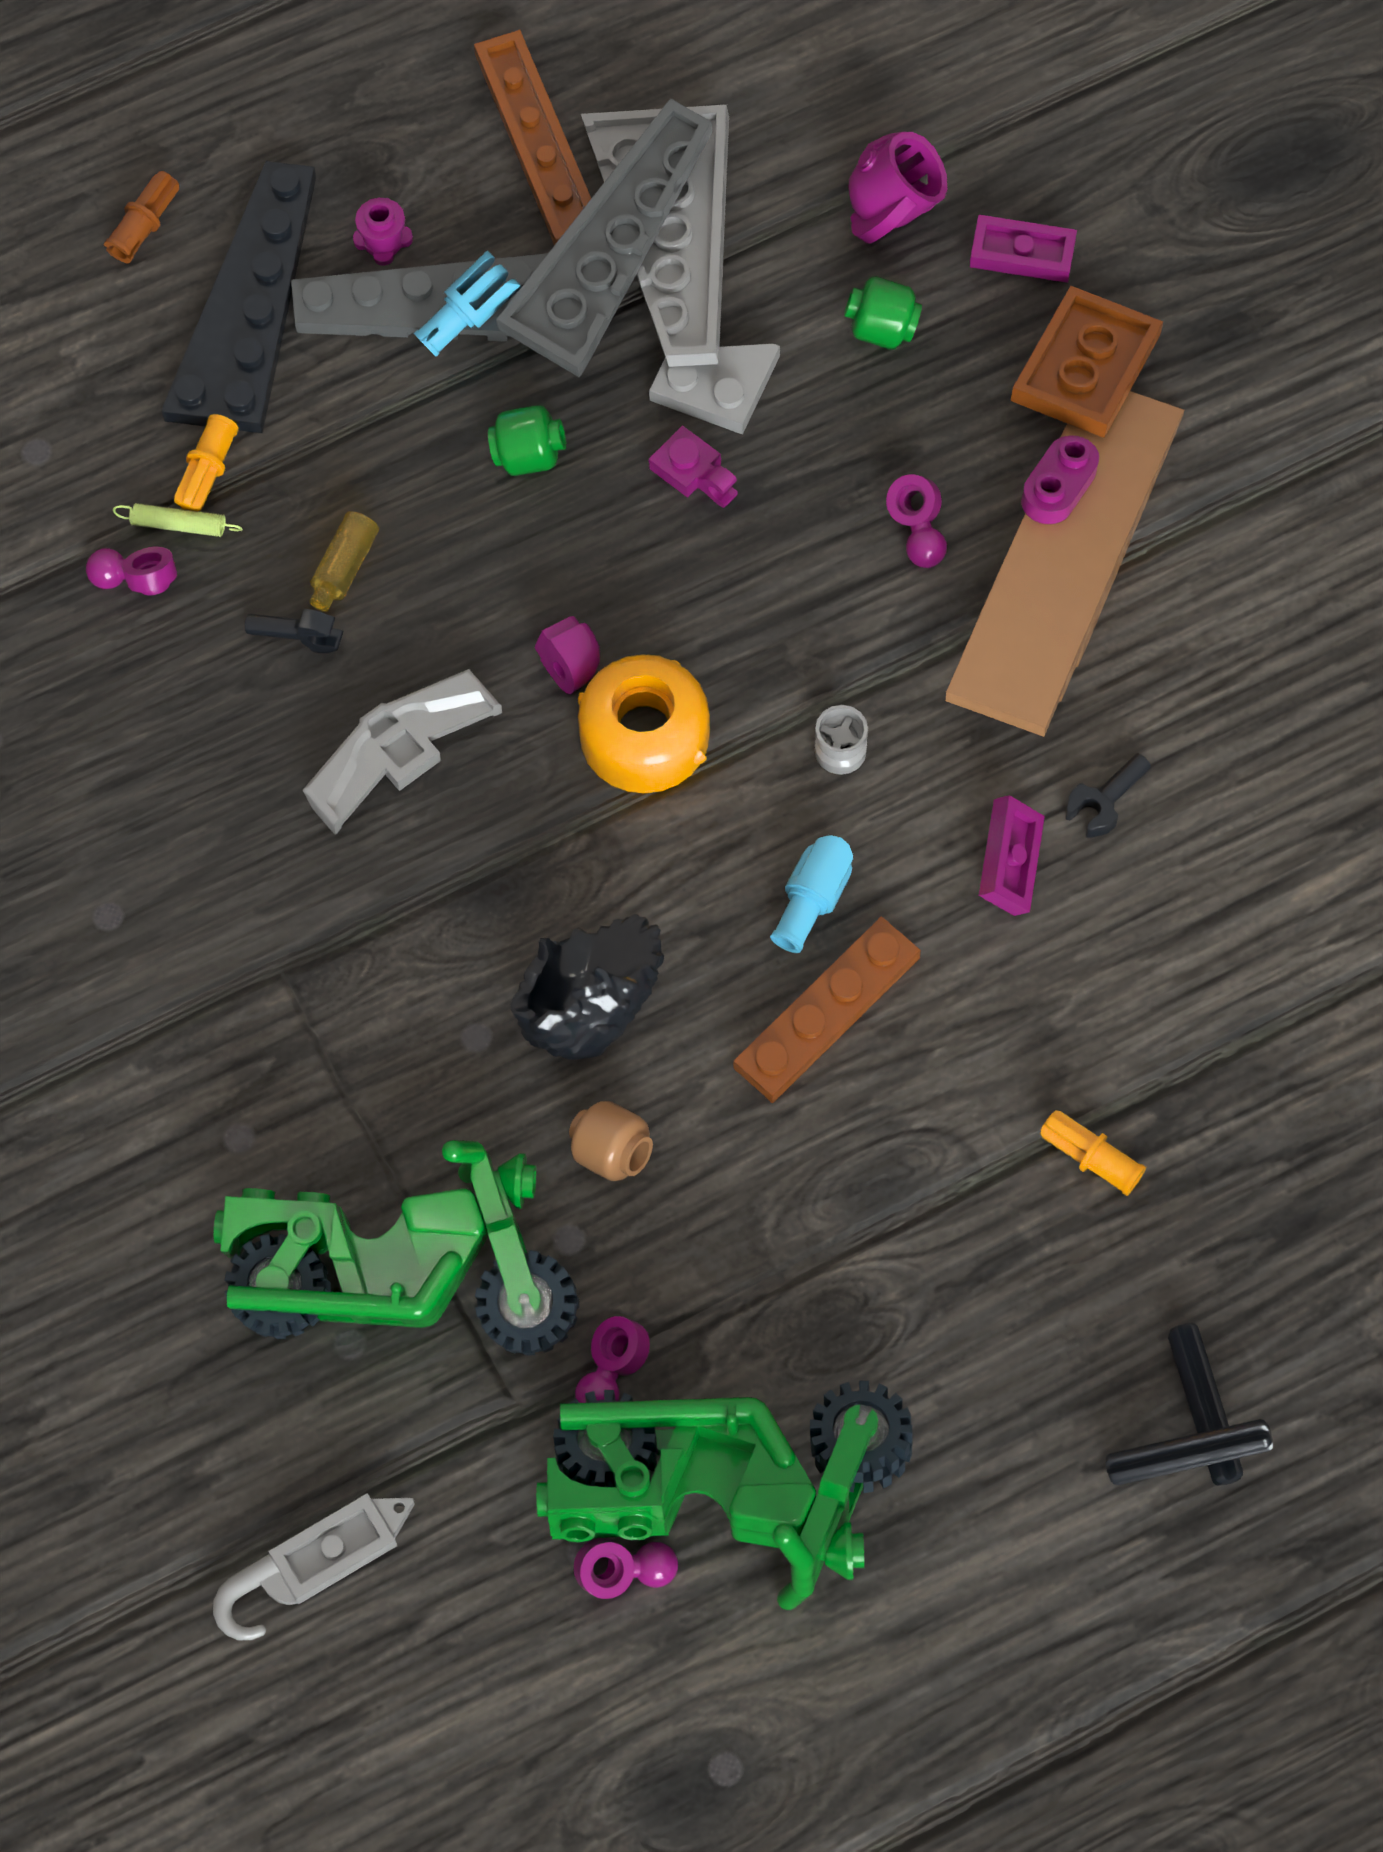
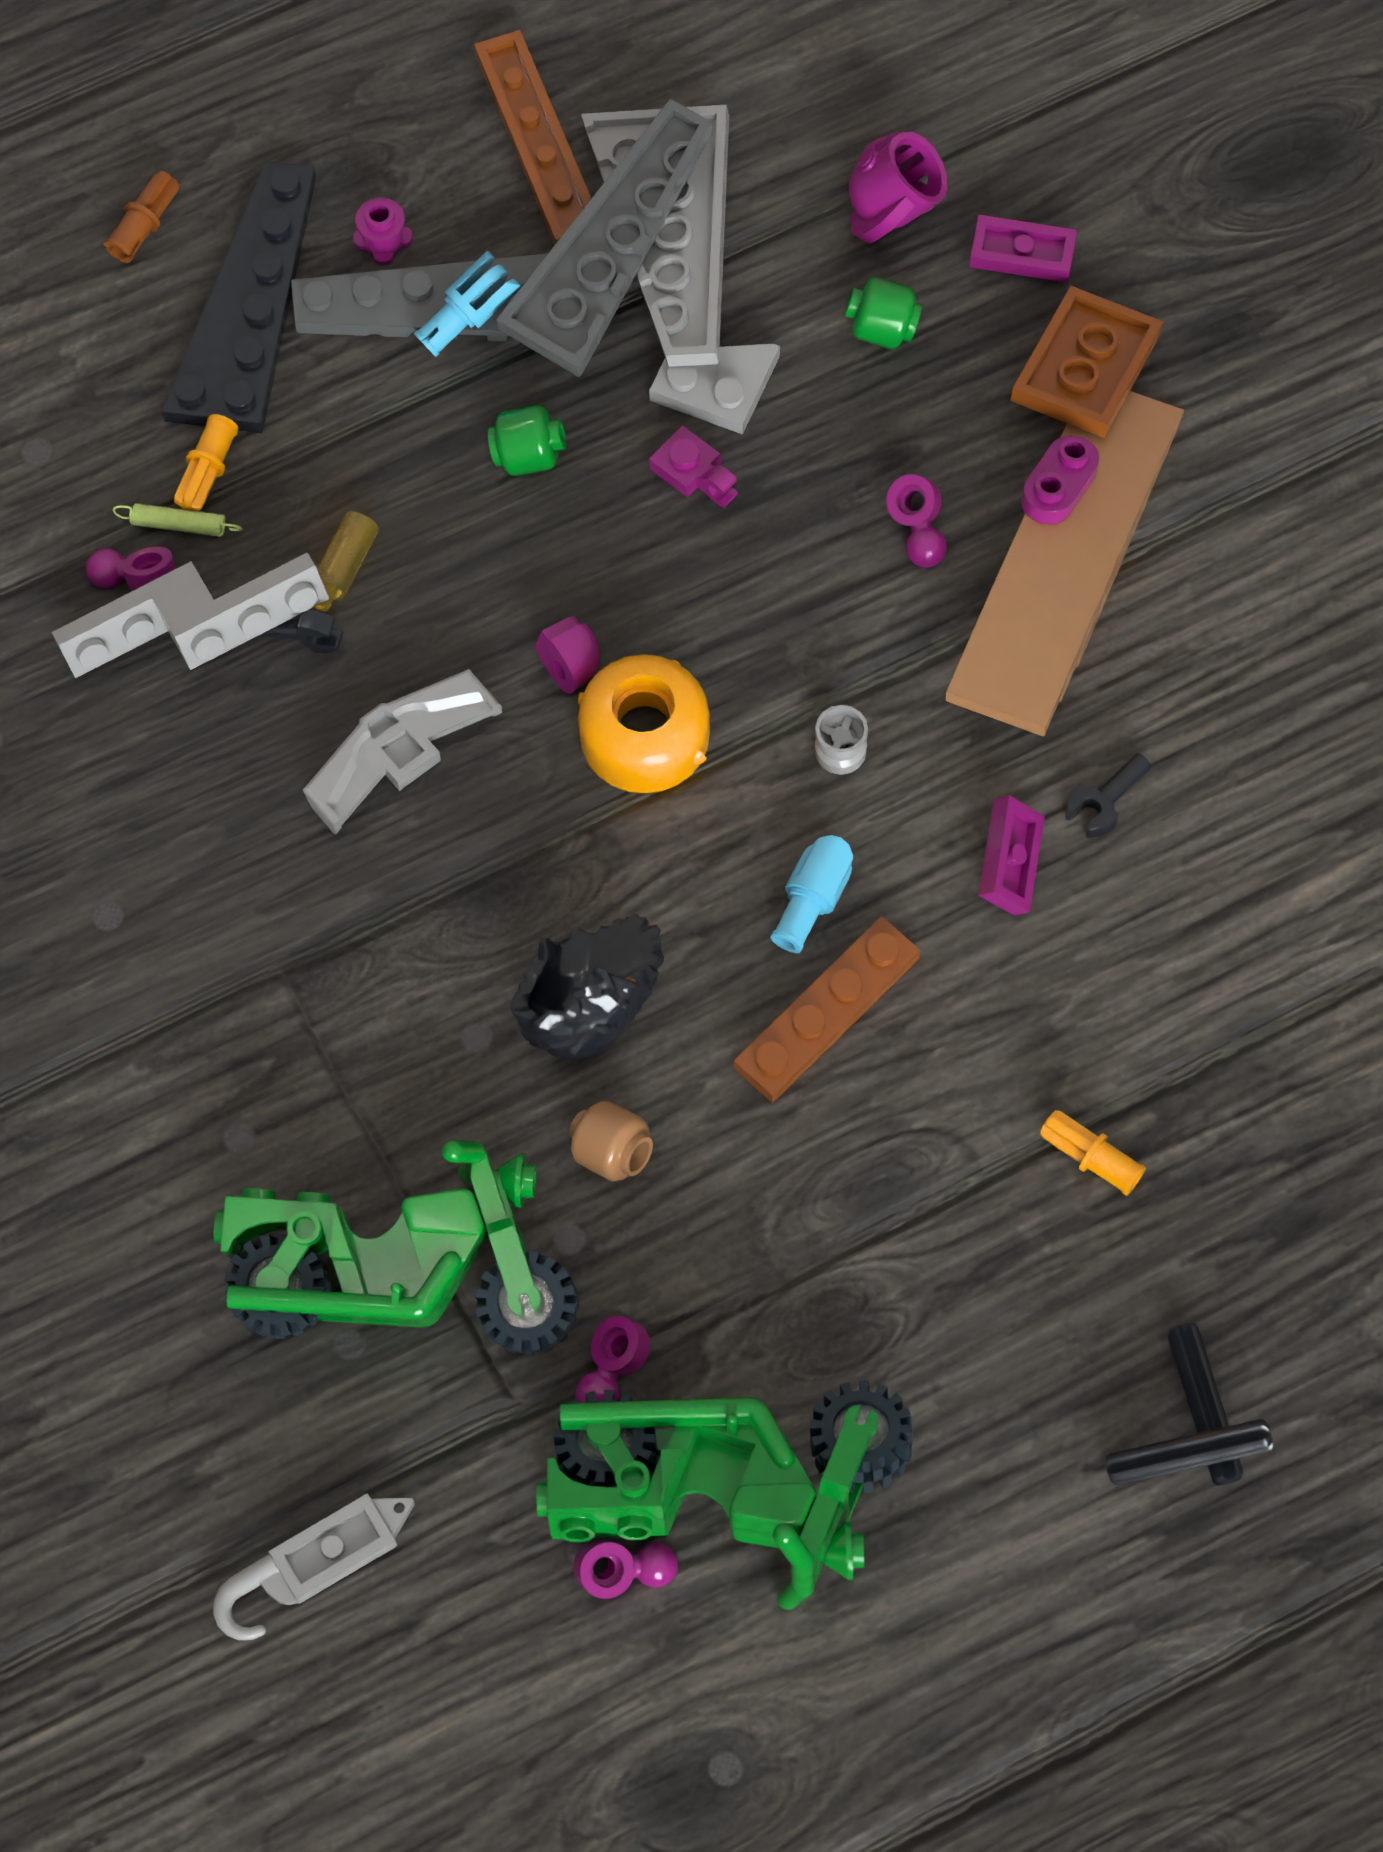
(191, 615): none -> light grey bracket

